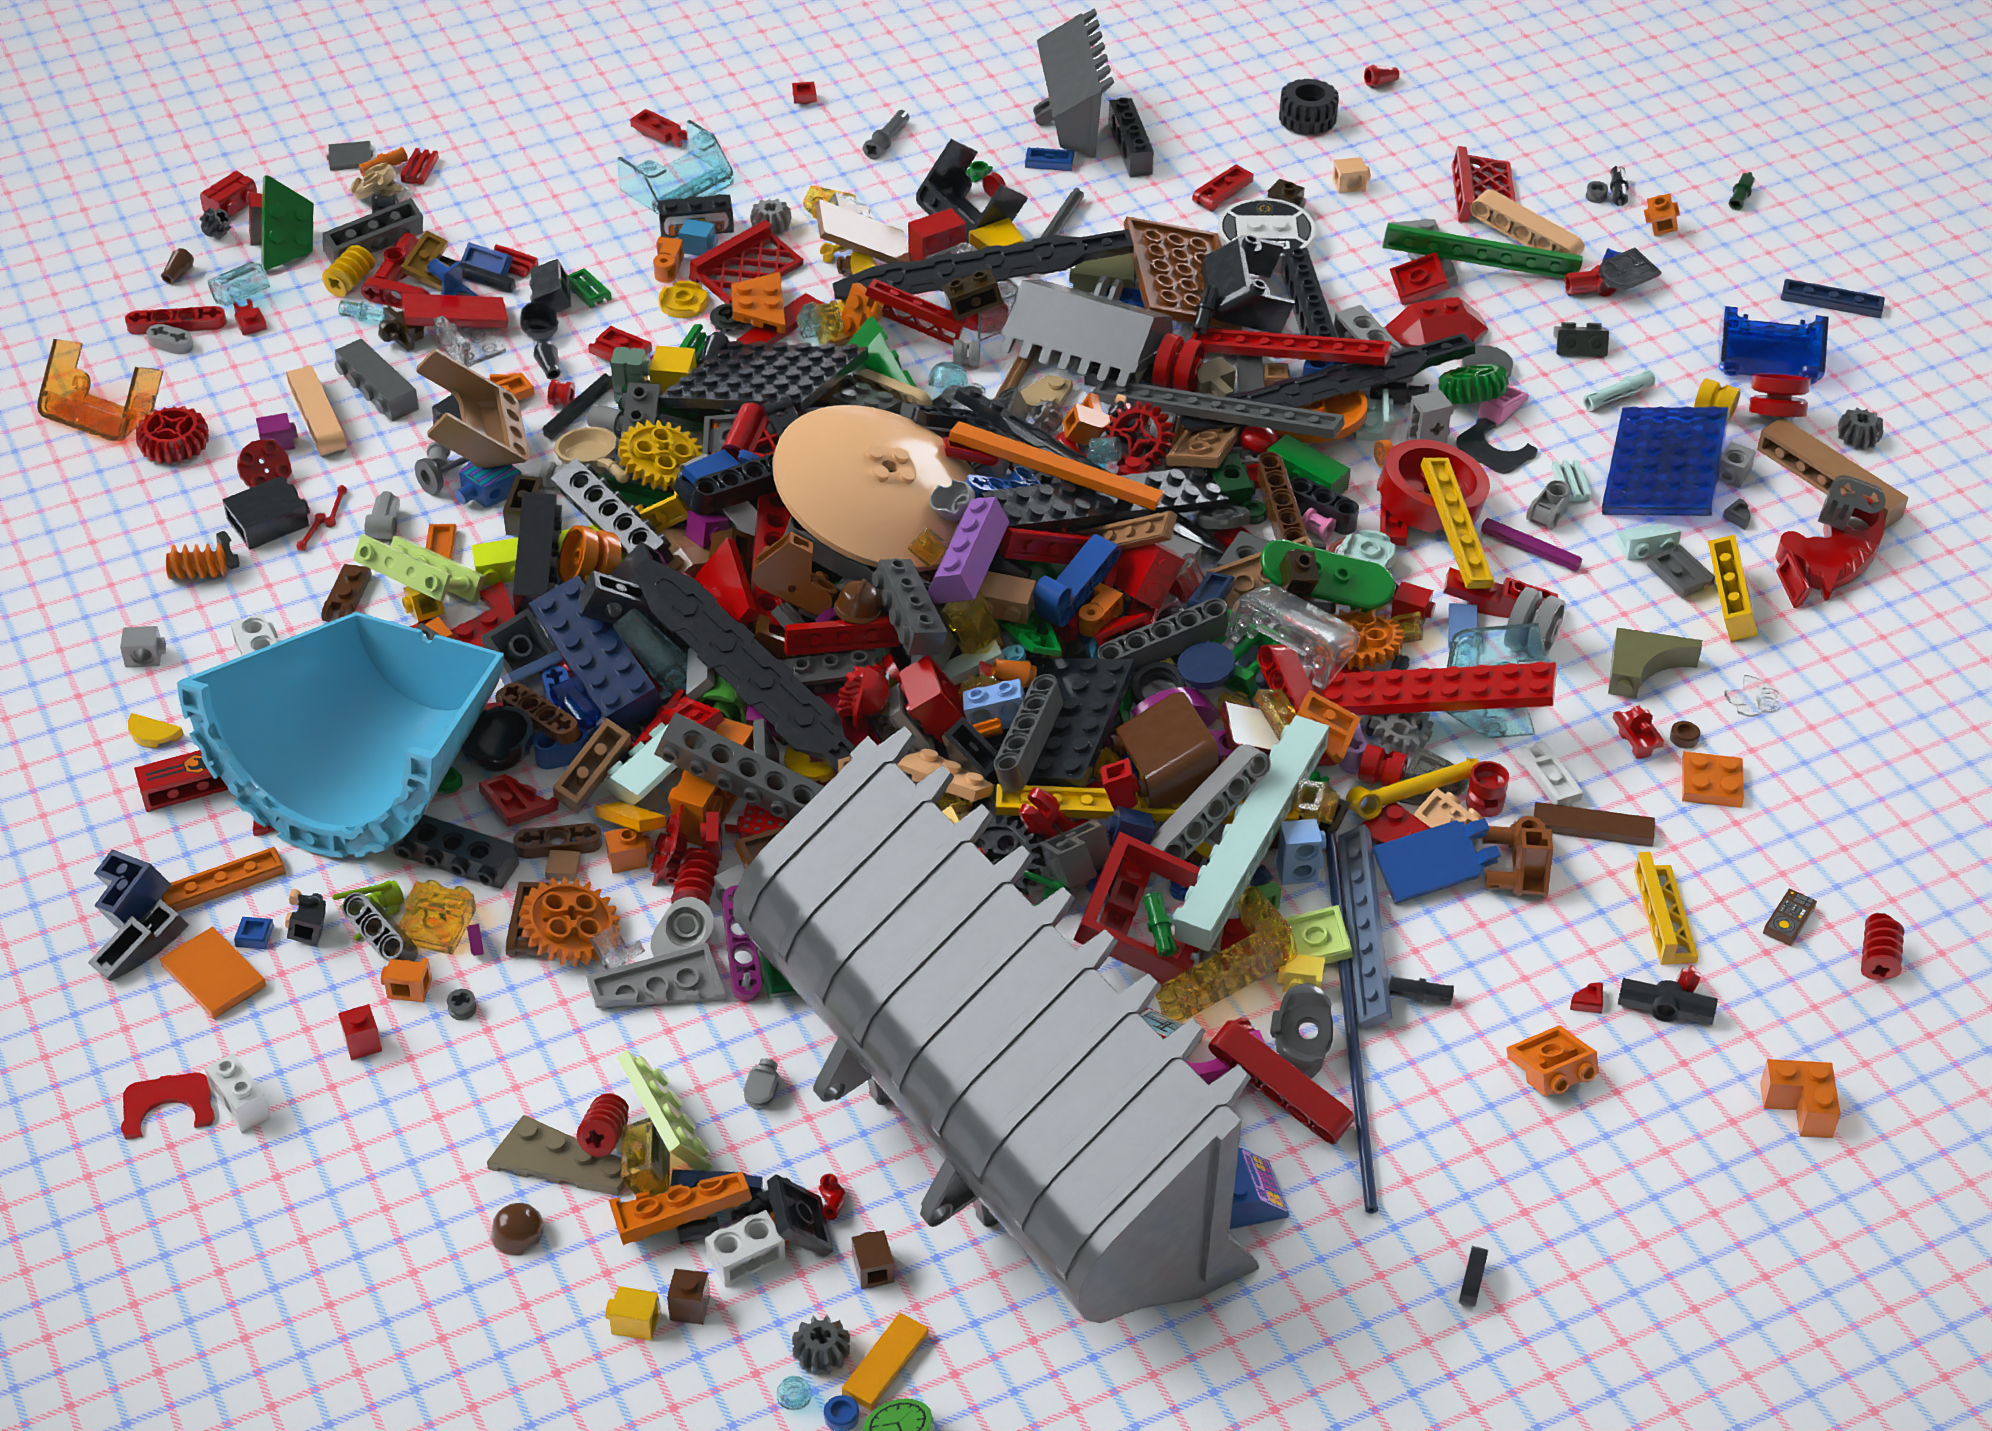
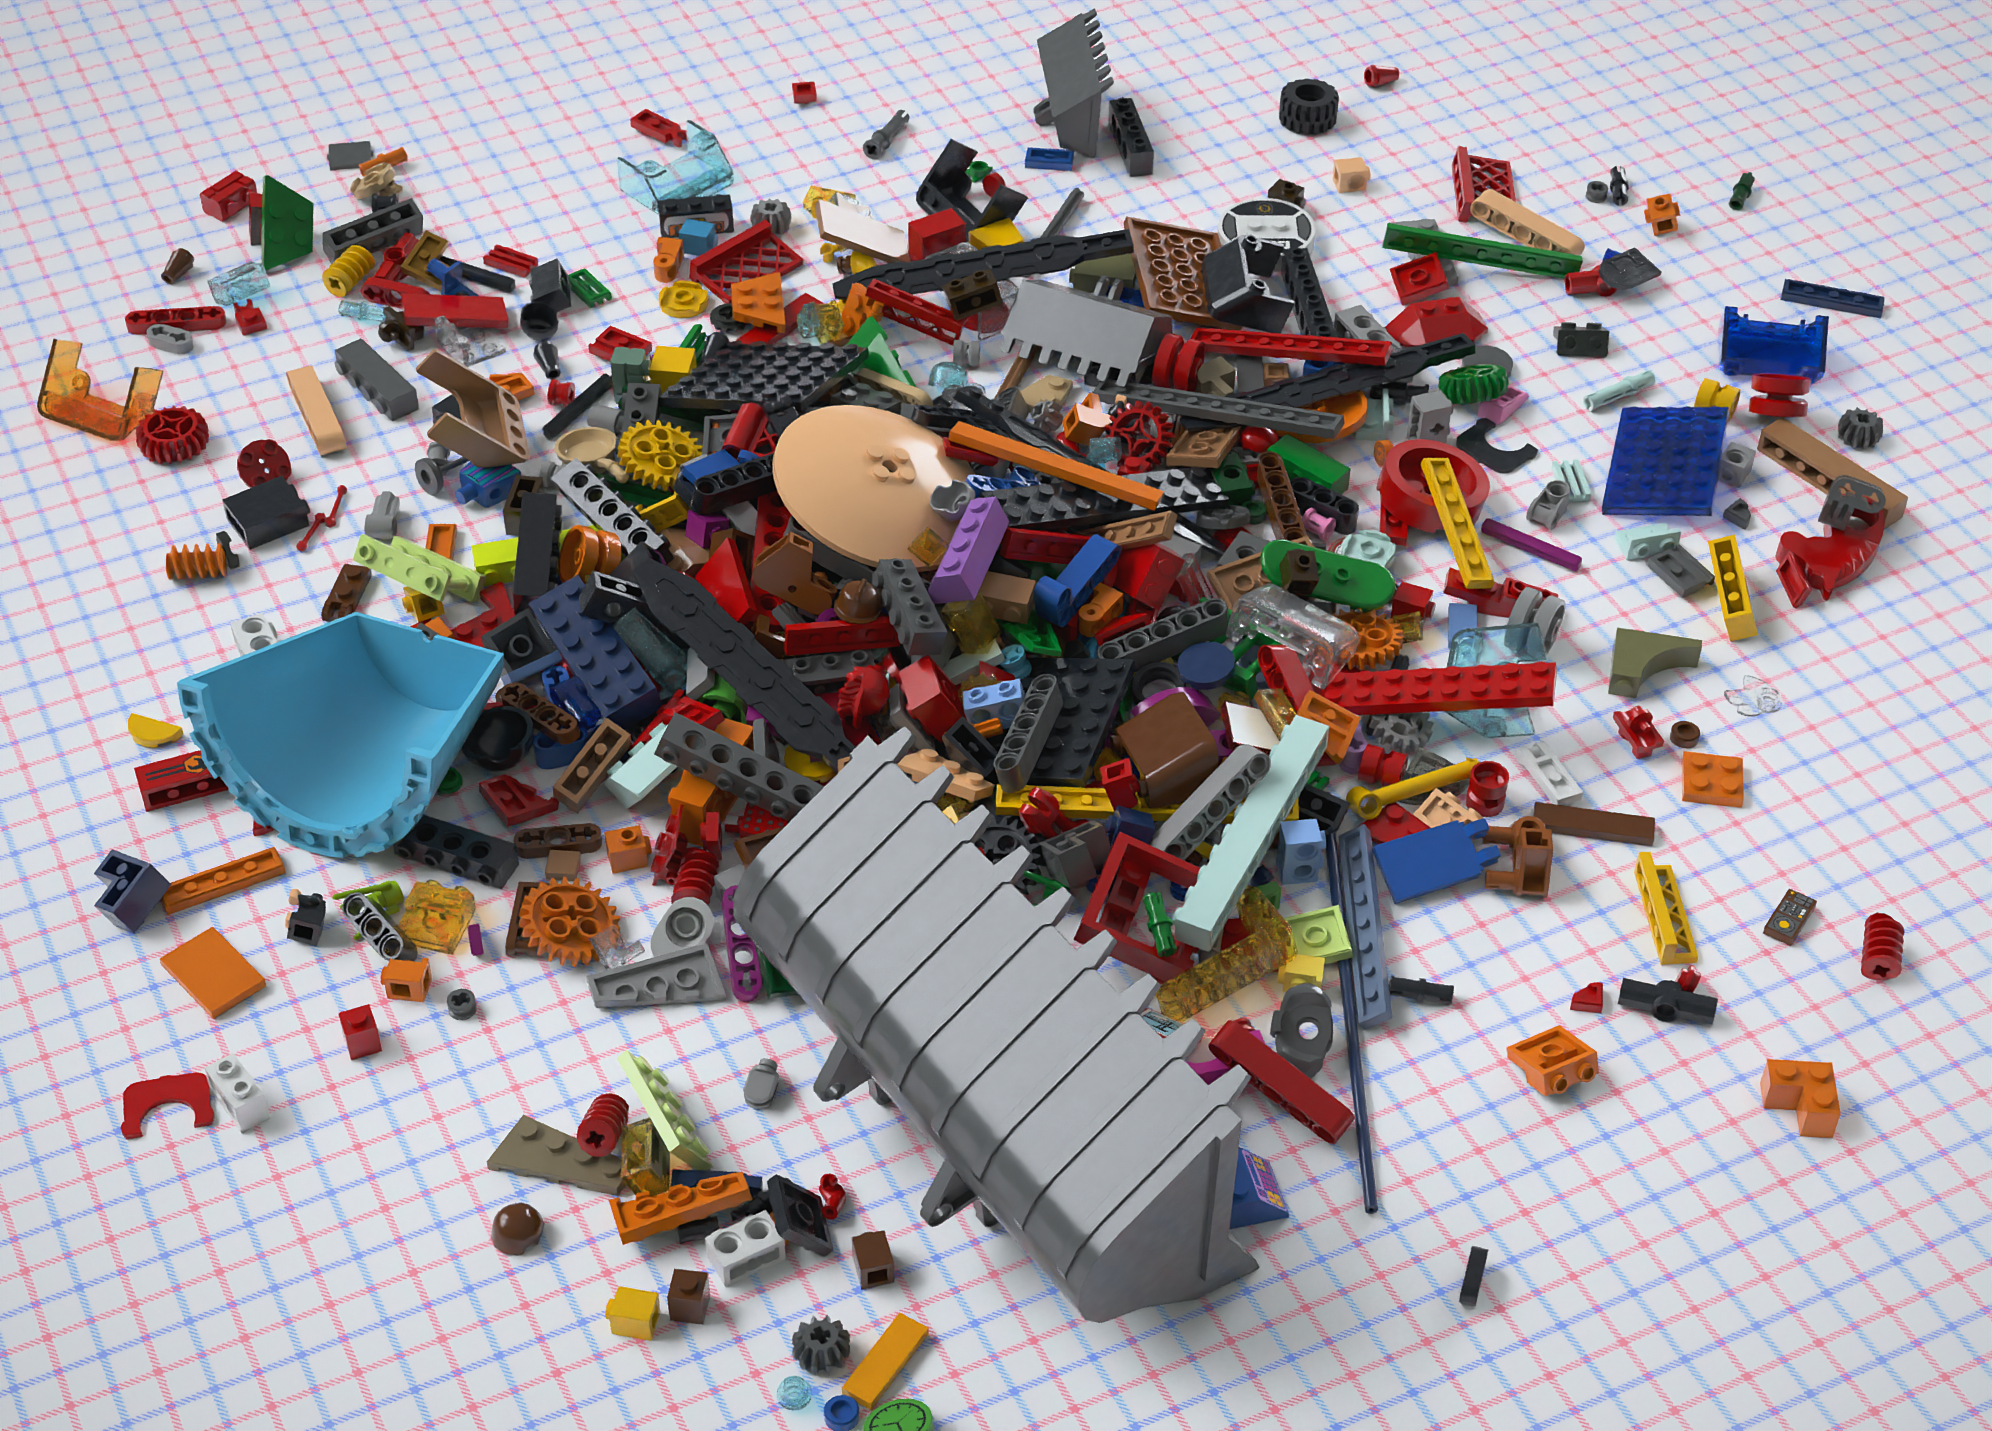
(138, 941): black slope -> none
(142, 646): light grey brick -> none
(215, 223): black gear -> none
(254, 932): blue tile -> none
(277, 428): magenta brick -> none
(415, 165): red tile -> none
(487, 258): blue tile -> none
(630, 816): light orange tile -> none
(1013, 669): orange cone -> none
(1205, 310): black axle -> none
(1212, 586): dark blue tile -> none
(1222, 187): red plate -> none
(1315, 801): clear yellow brick -> none

